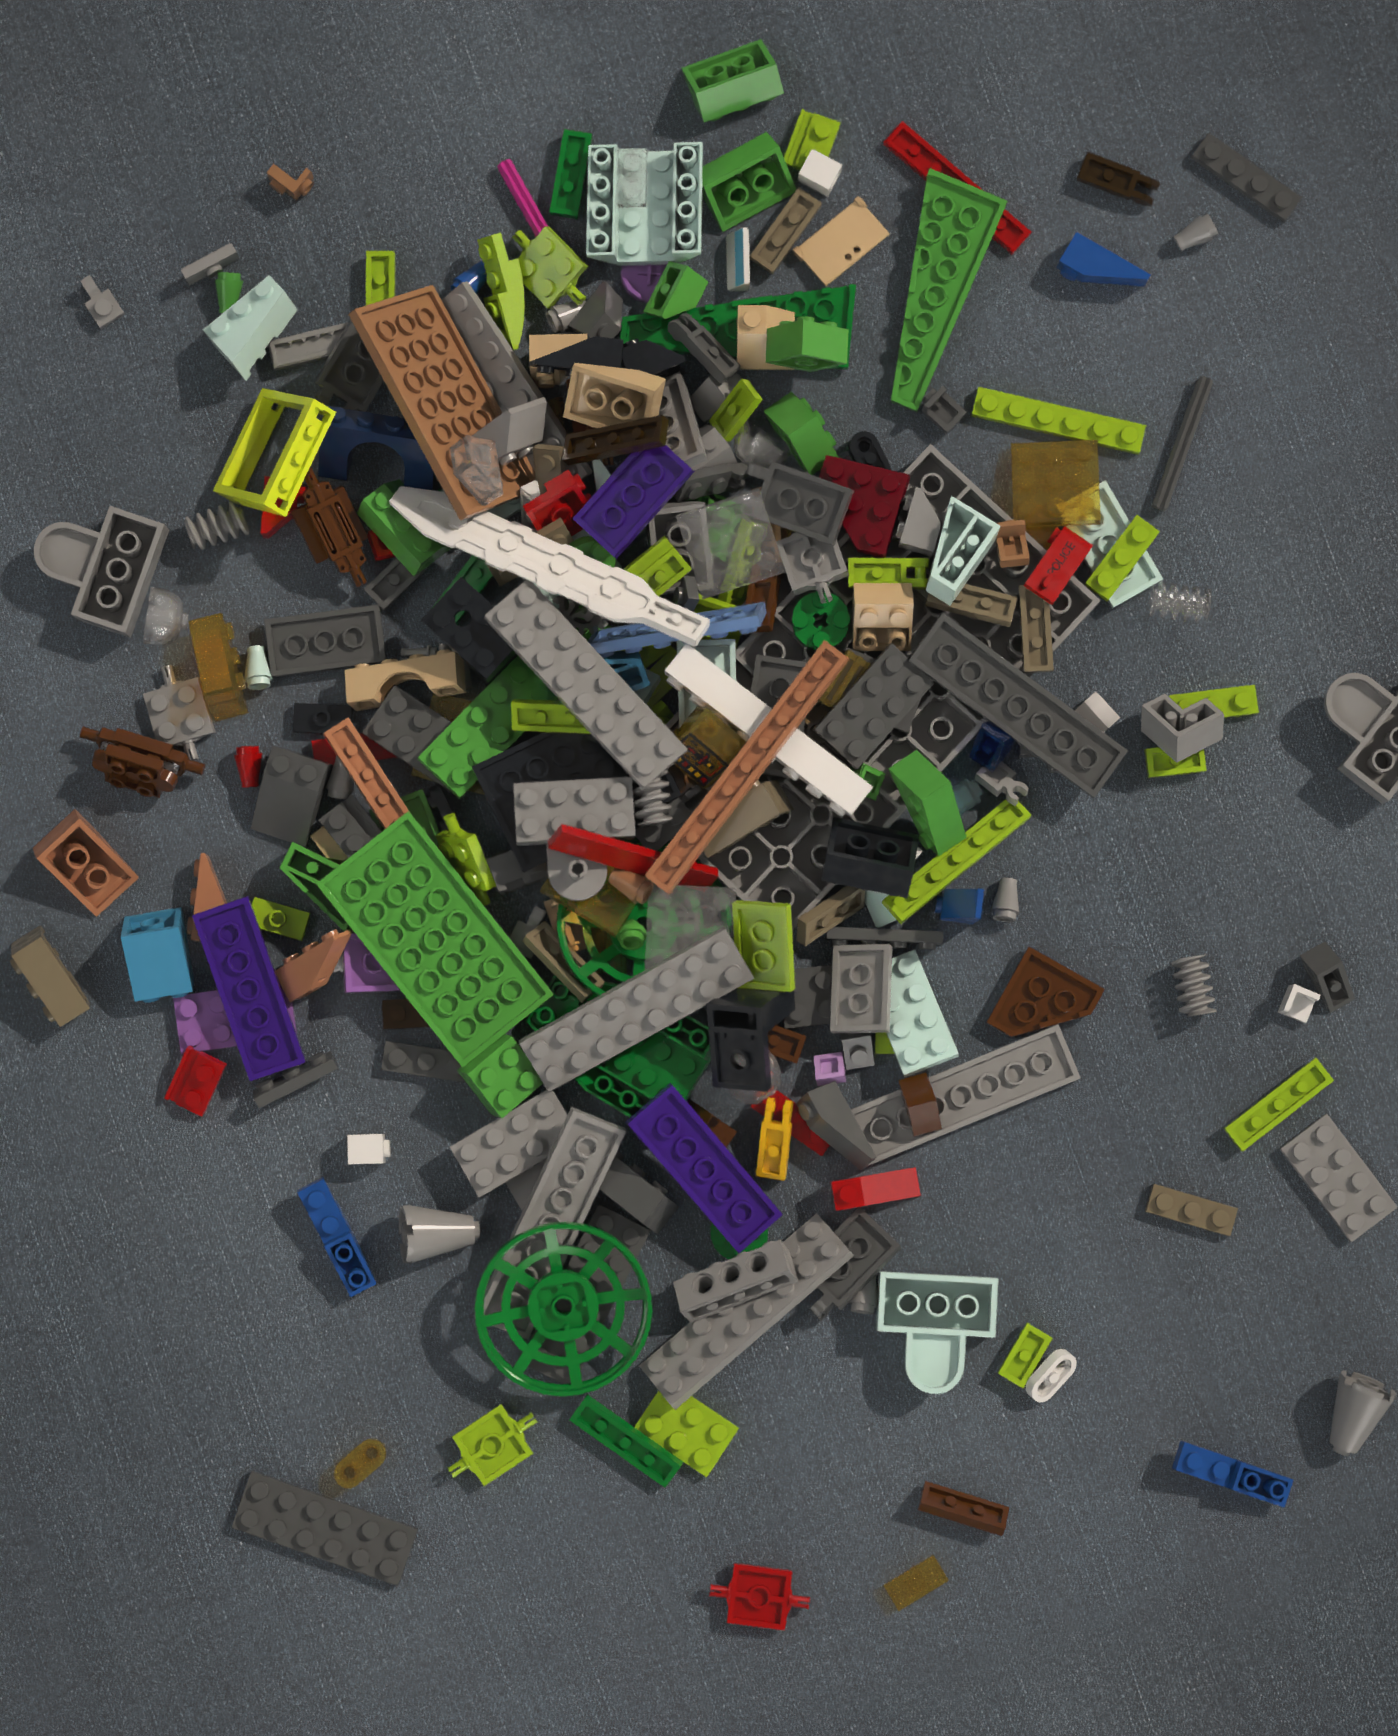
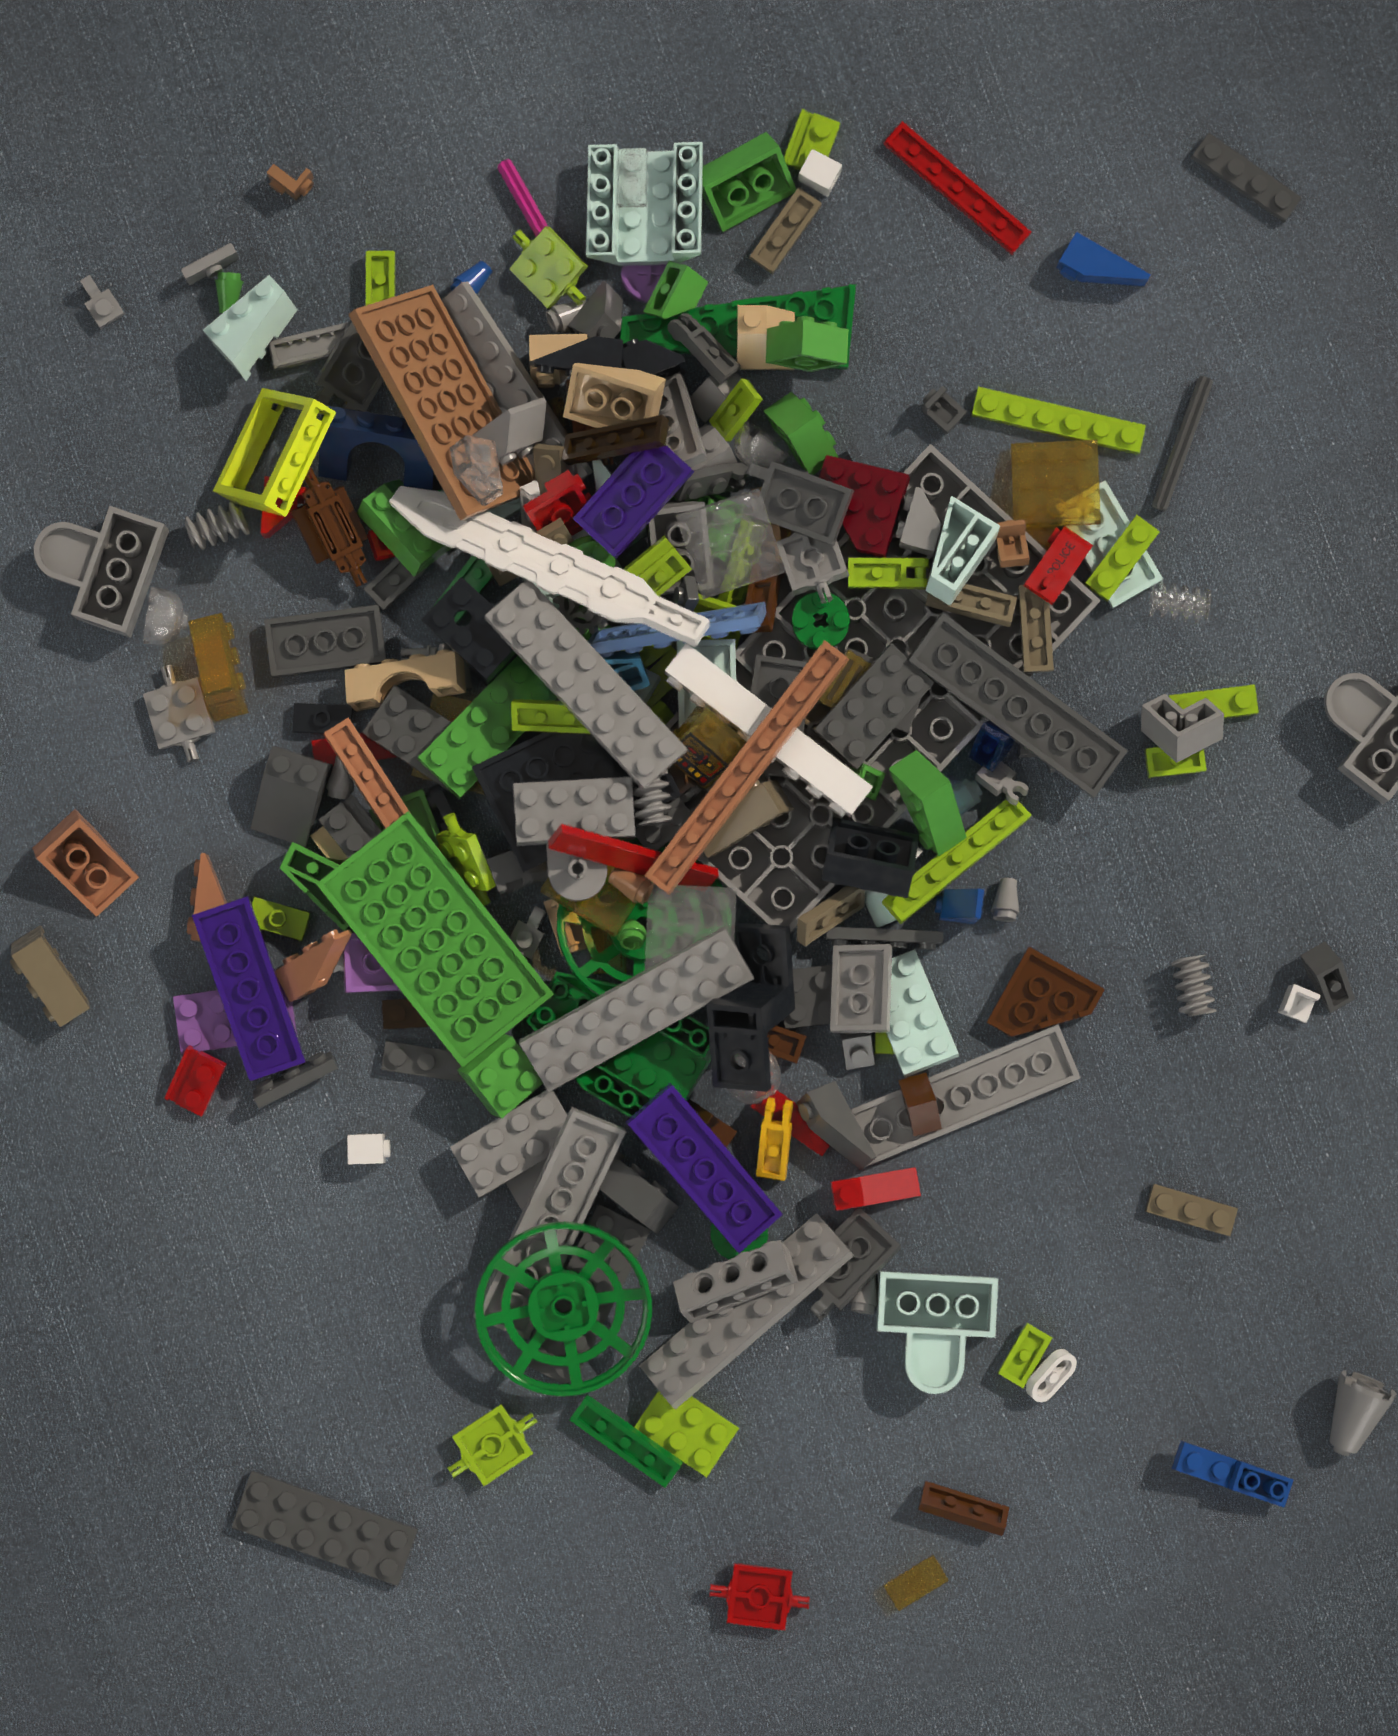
(138, 761): reddish brown piece -> none
(157, 955): dark azure slope -> none
(248, 764): red cone -> none
(257, 669): light aqua cone -> none
(337, 1236): blue slope -> none
(360, 1463): clear yellow plate -> none
(434, 1232): light grey cone -> none
(507, 288): lime slope -> none
(545, 945): dark tan plate -> none
(570, 174): green plate -> none
(733, 80): bright green slope -> none
(738, 260): white slope -> none
(765, 943): lime plate -> none
(829, 1068): lavender plate -> none
(838, 239): tan door -> none
(875, 454): black plate -> none
(882, 616): tan slope -> none
(949, 249): bright green wing -> none
(1098, 712): light grey piece -> none
(1115, 179): dark brown hinge -> none
(1197, 232): light grey cone -> none
(1278, 1104): lime plate -> none
(1338, 1177): light grey plate -> none

